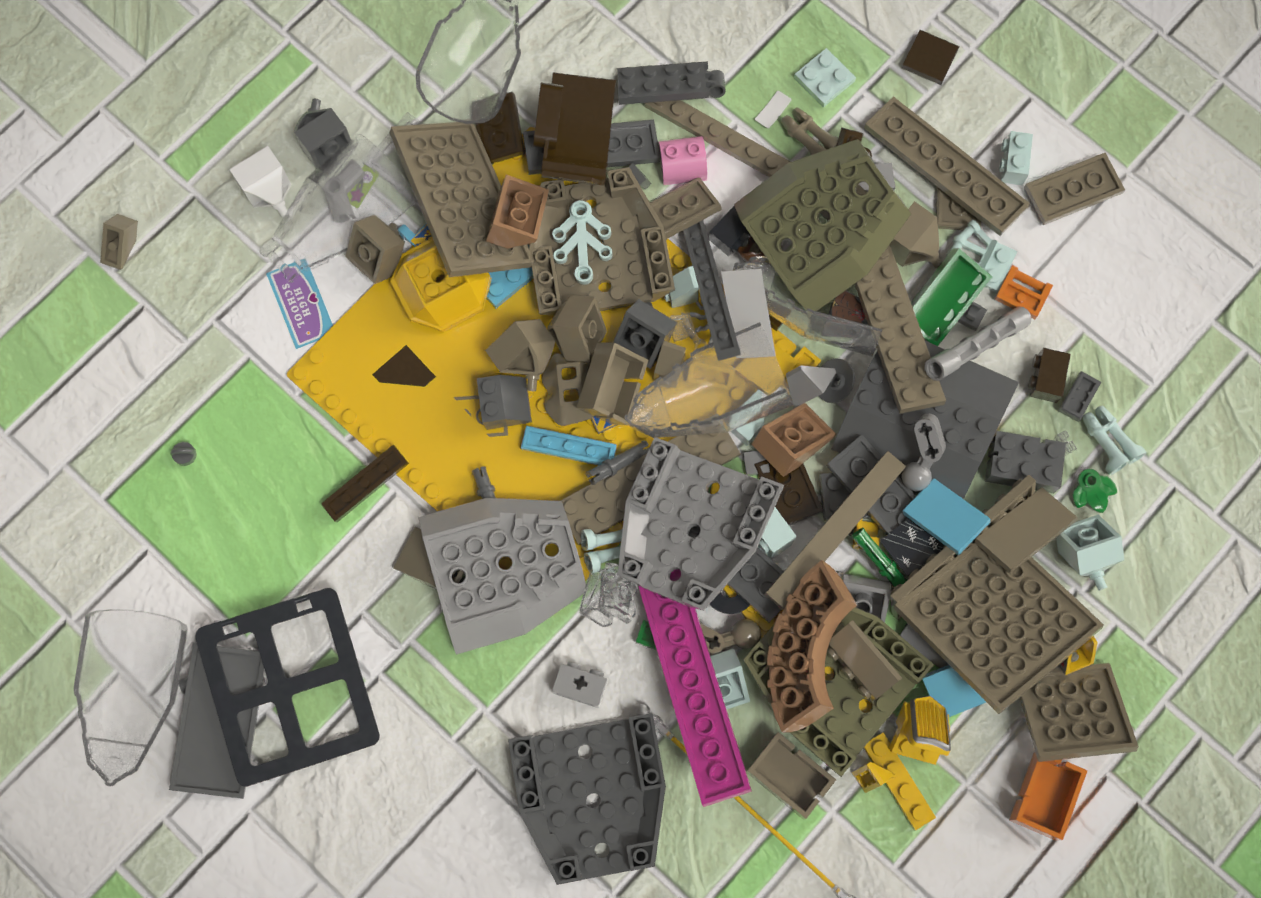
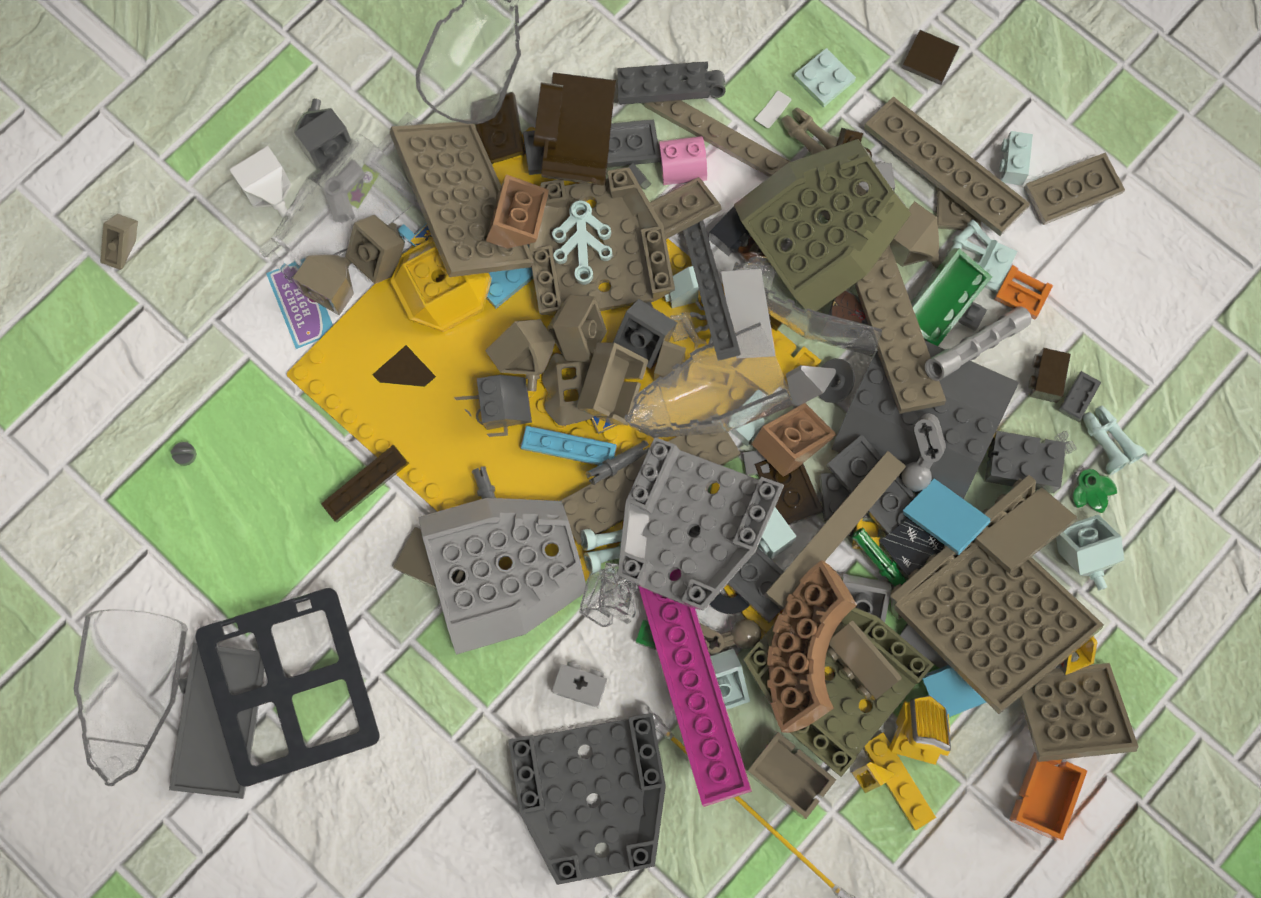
(326, 281): none -> dark tan piece

